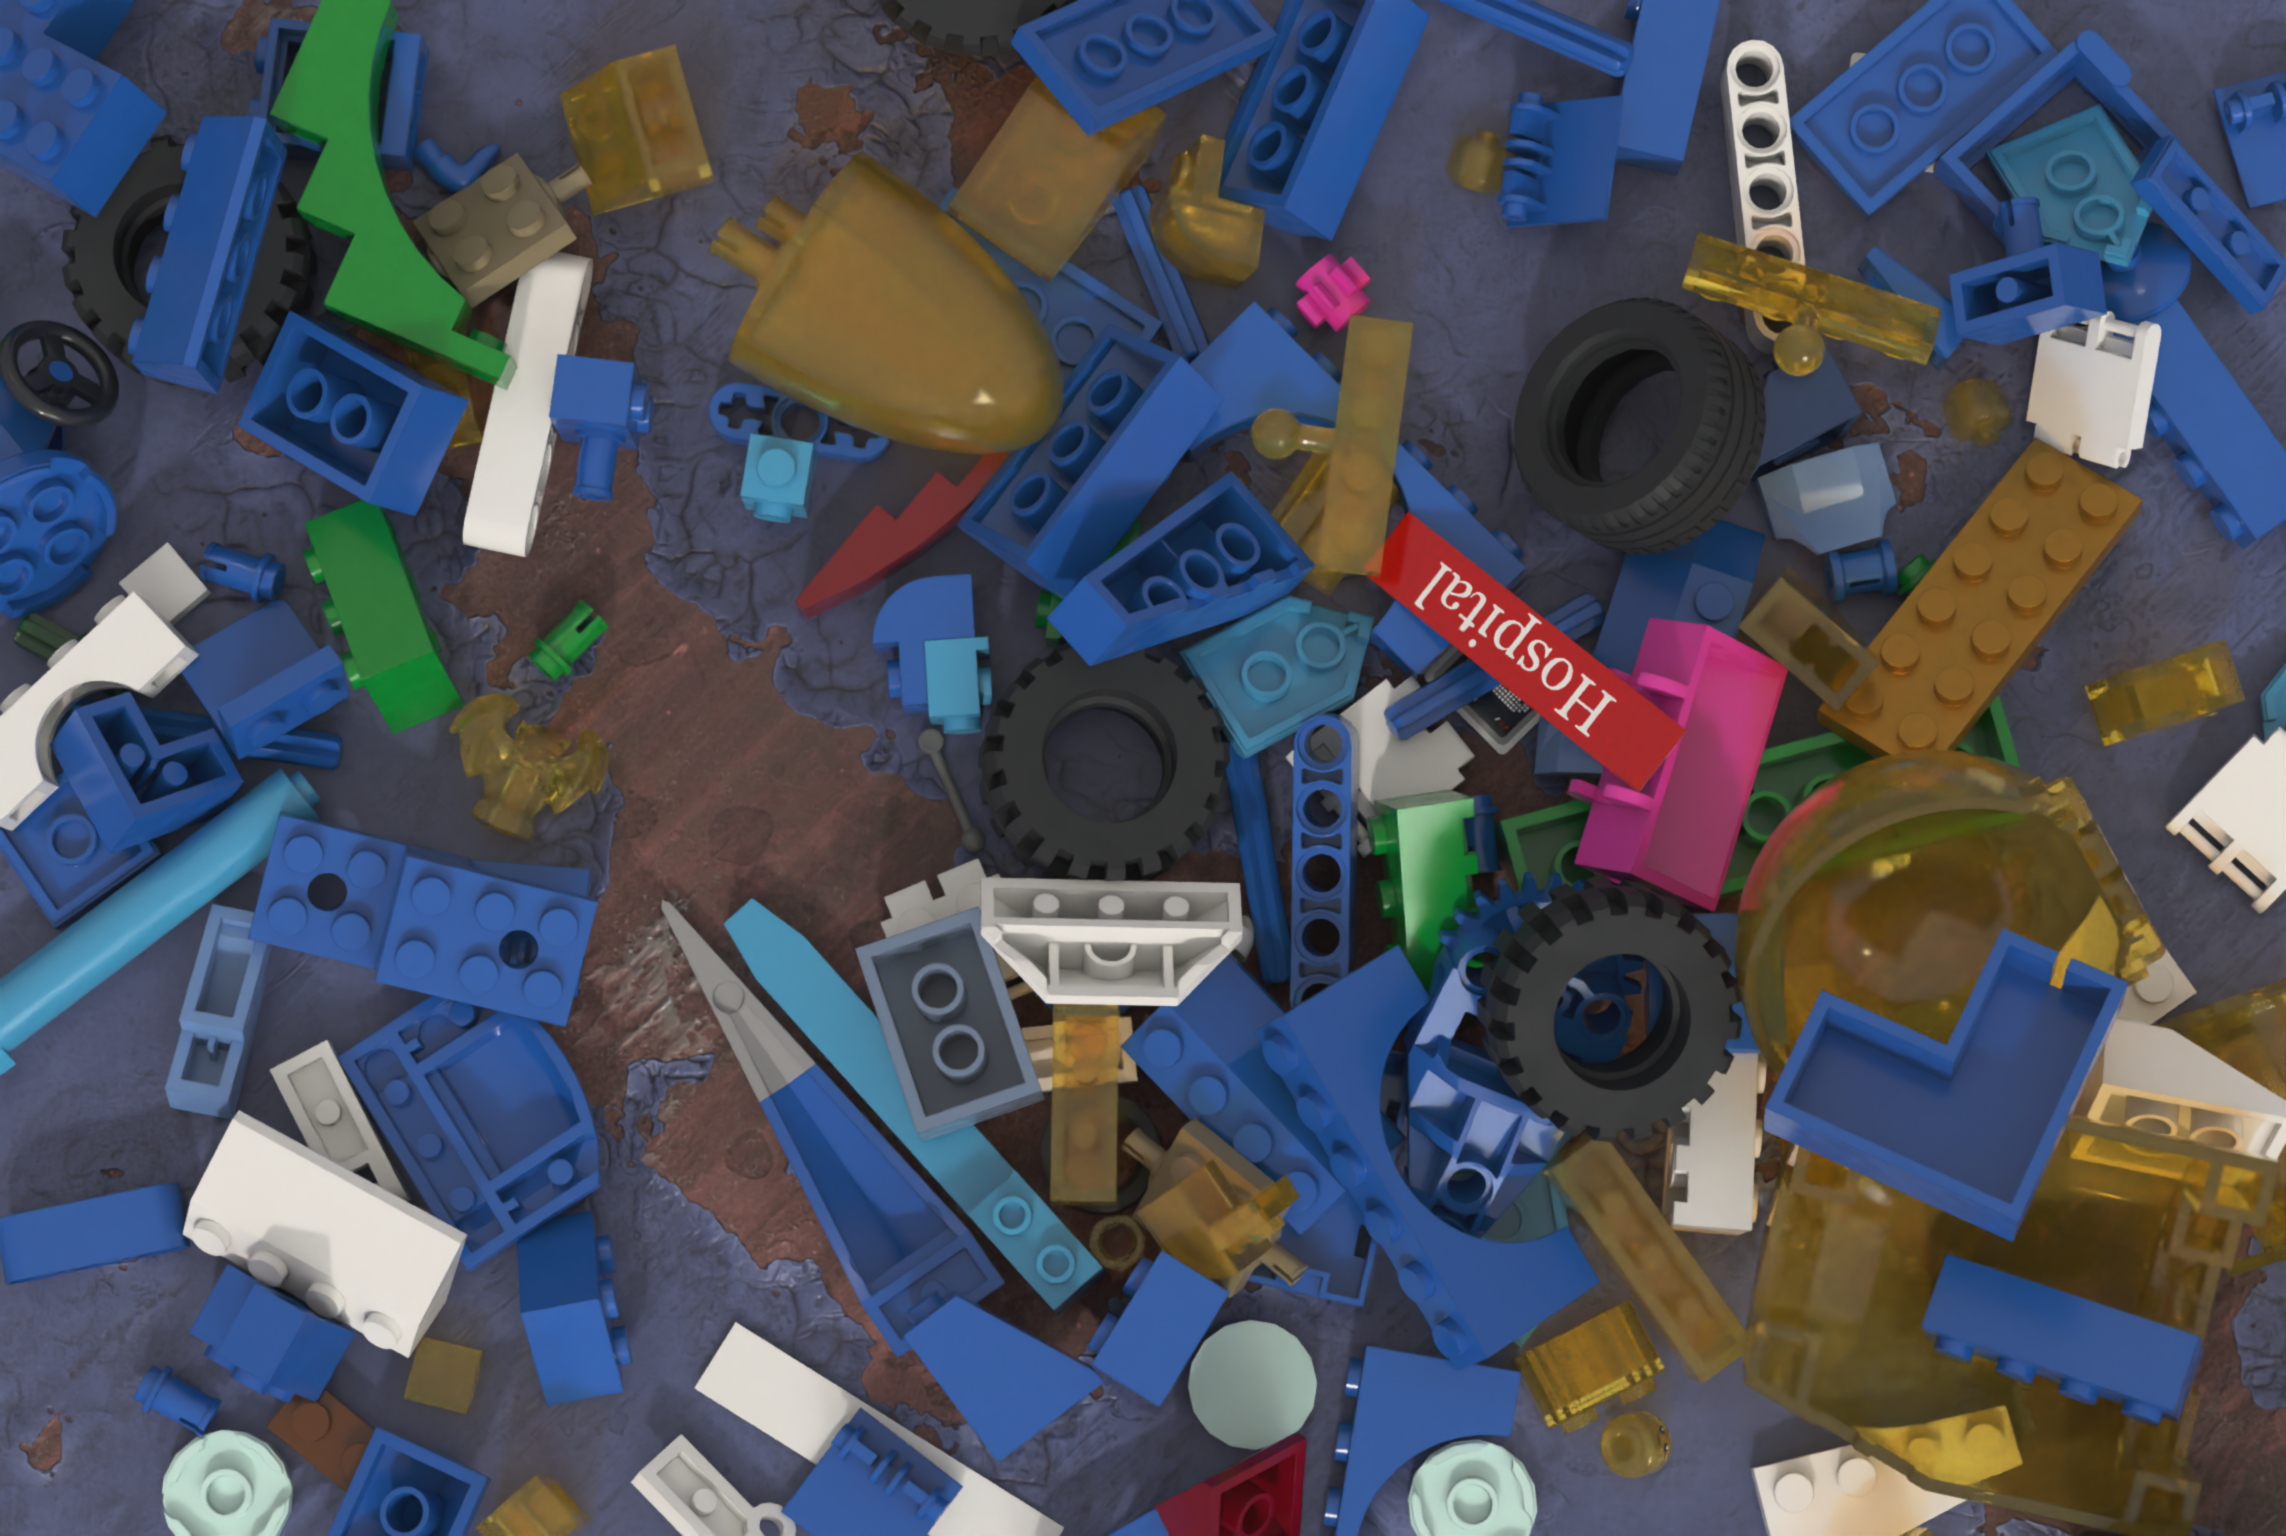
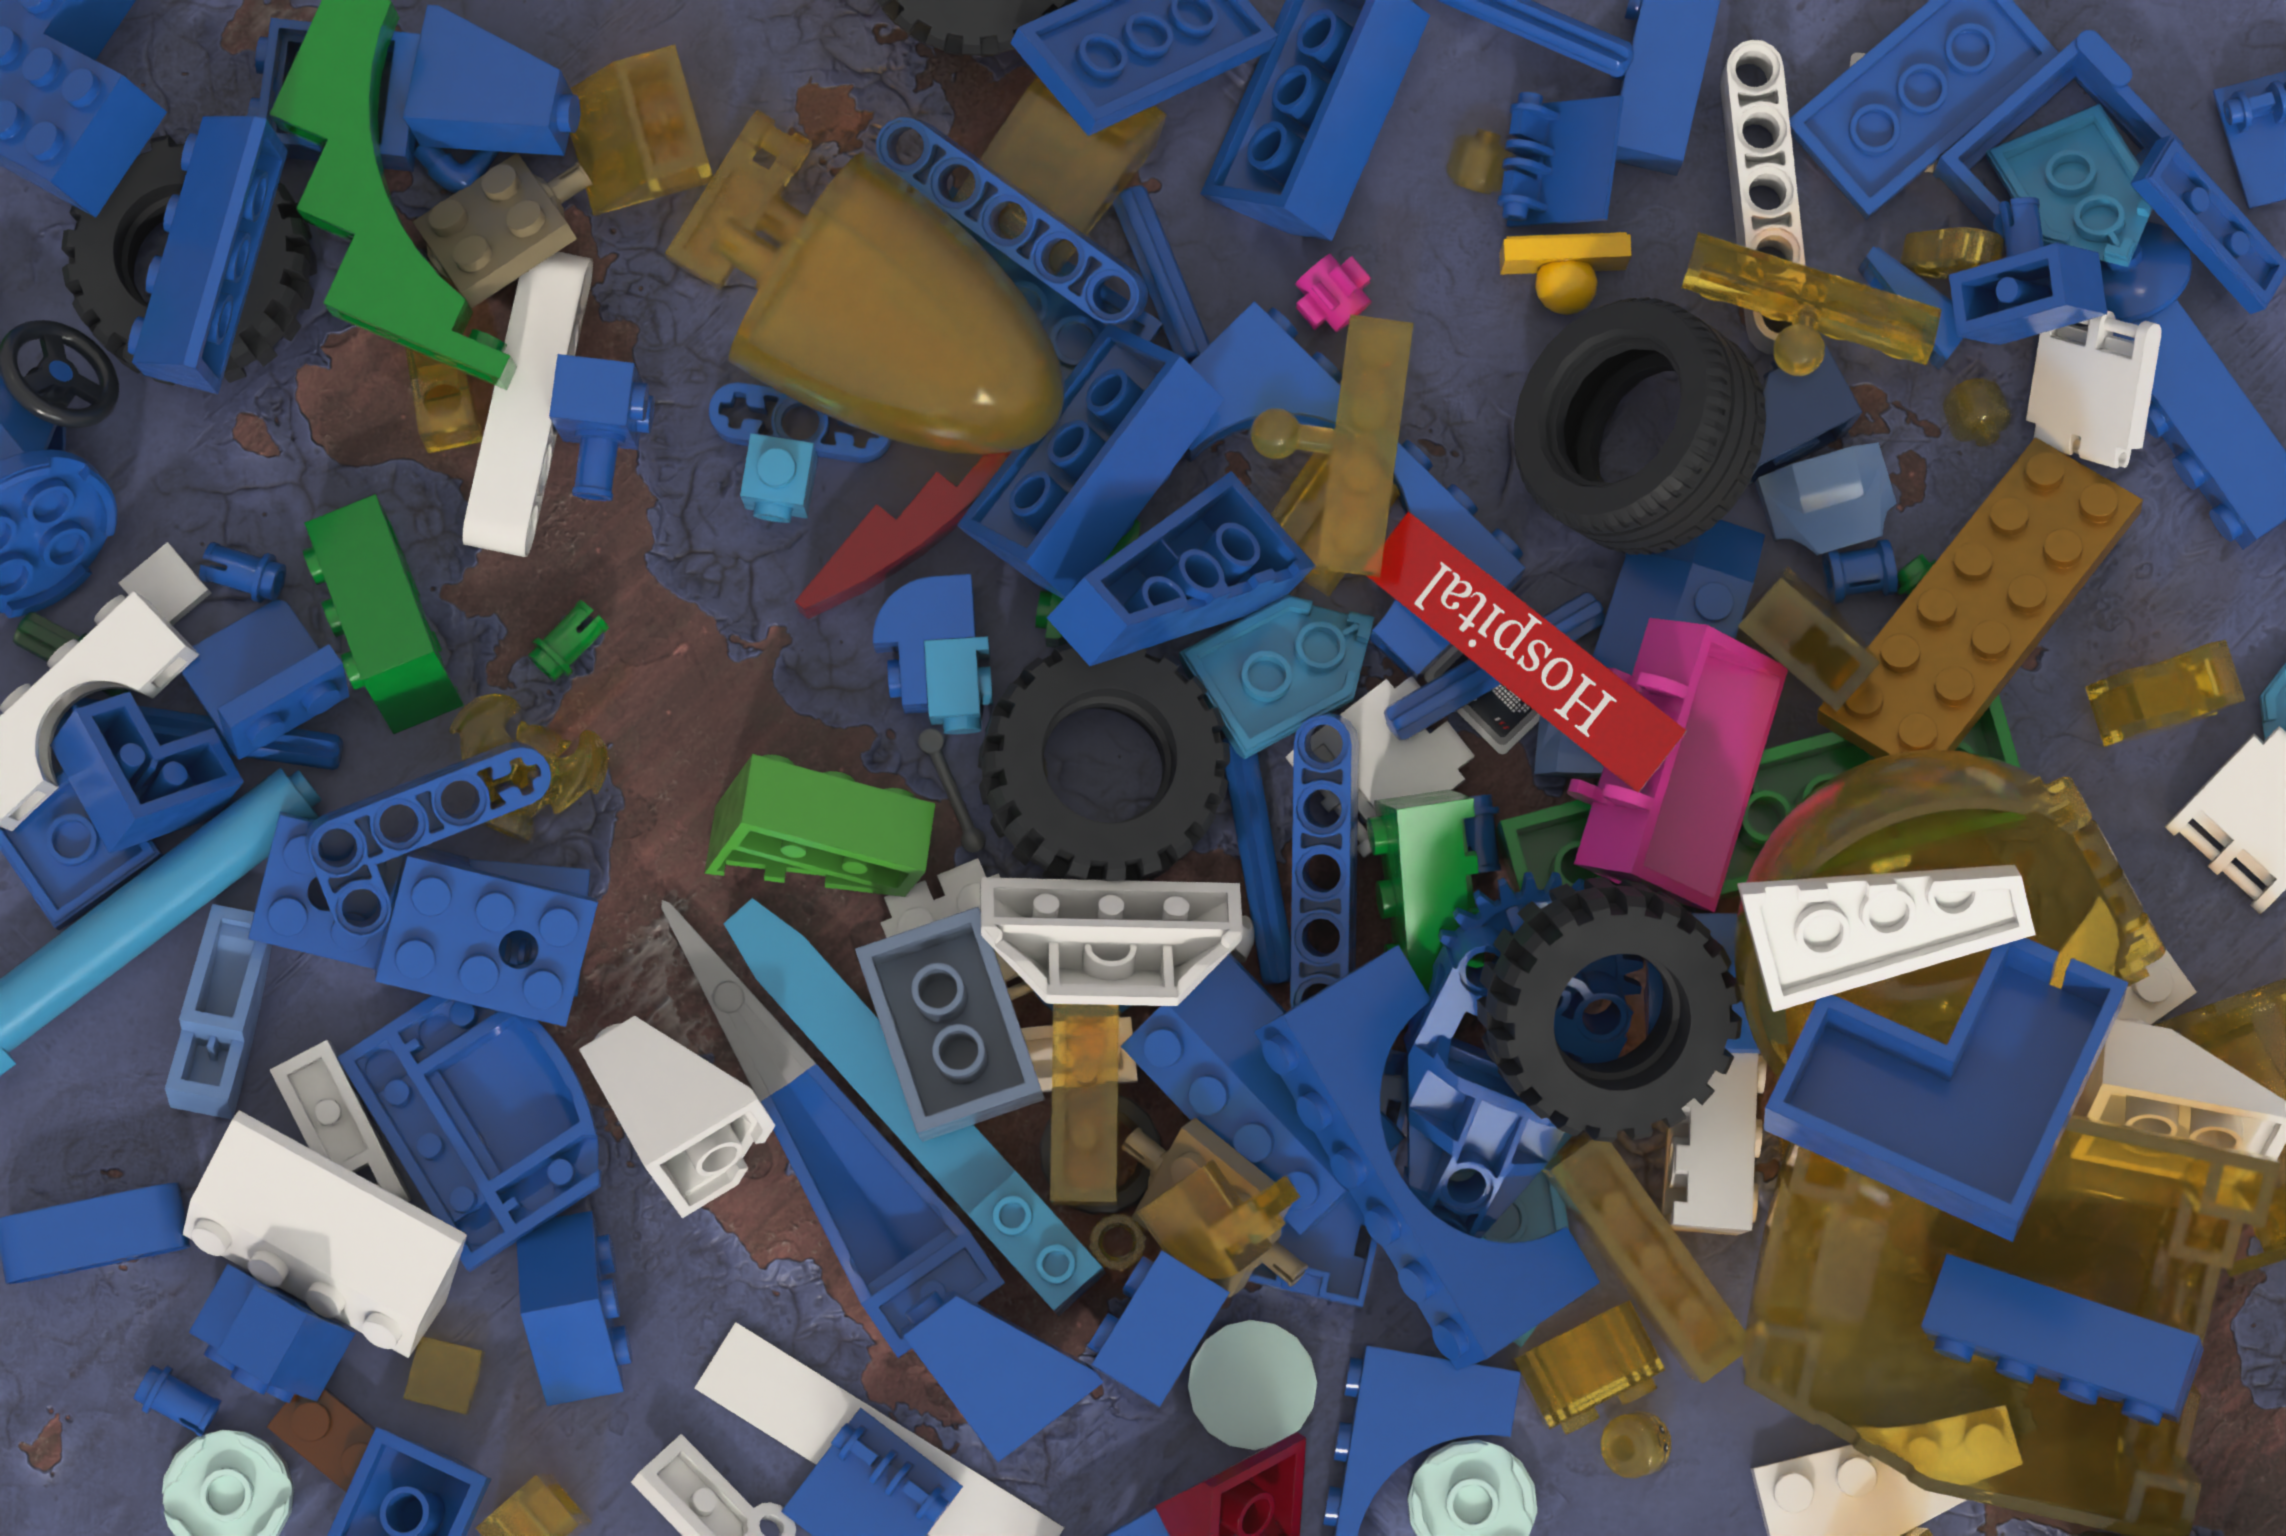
(352, 413): blue brick -> none
(430, 825): none -> blue beam
(485, 92): none -> blue slope
(677, 1111): none -> white slope
(737, 191): none -> clear yellow plate
(820, 826): none -> bright green wedge
(981, 214): none -> blue beam
(1198, 230): clear yellow brick -> none
(1565, 265): none -> yellow tile
(1866, 928): none -> white wing
(1949, 250): none -> clear yellow beam

